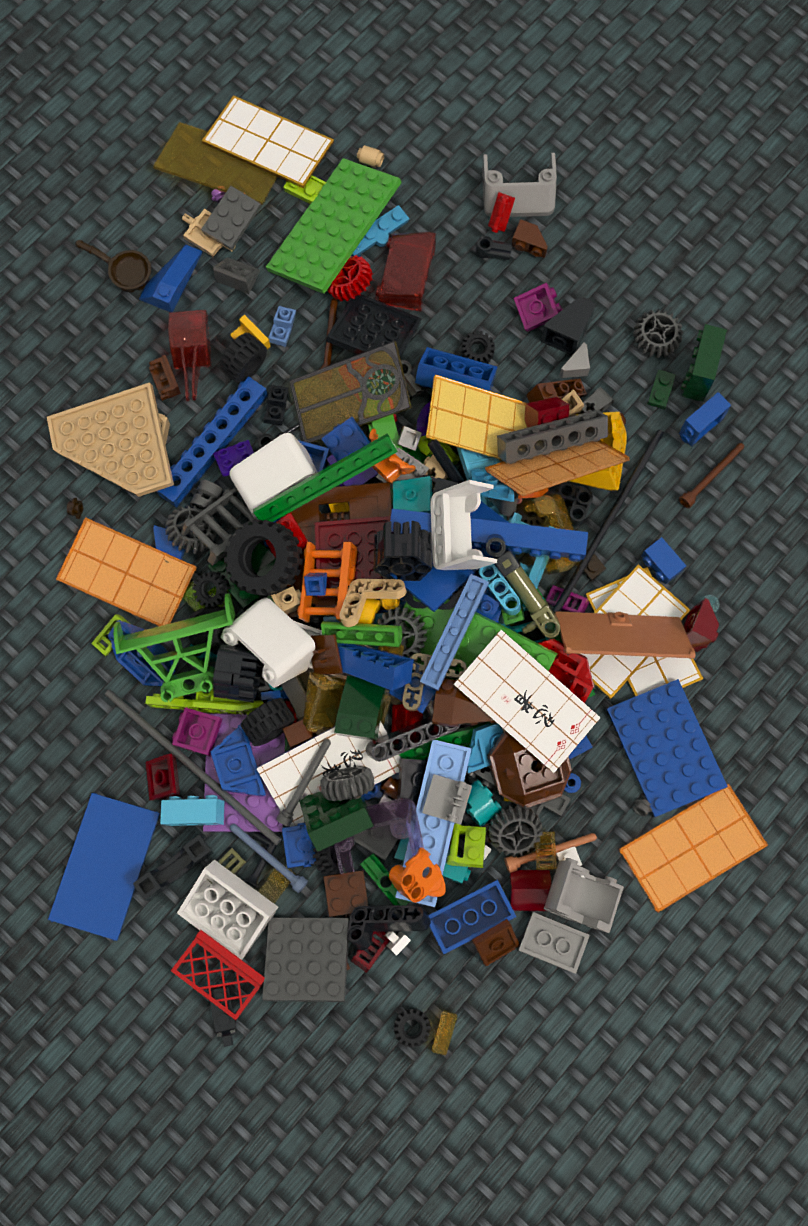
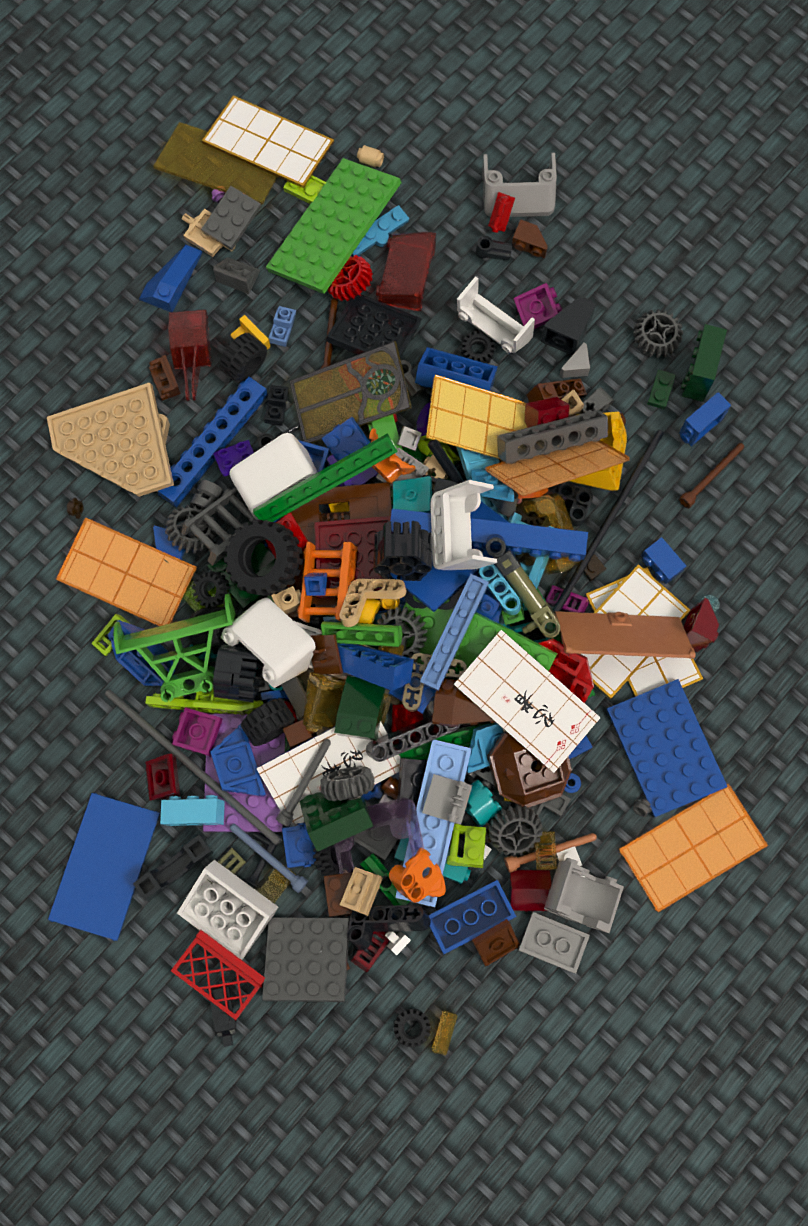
(127, 269): dark brown piece -> none
(361, 891): none -> tan plate
(492, 320): none -> white windscreen

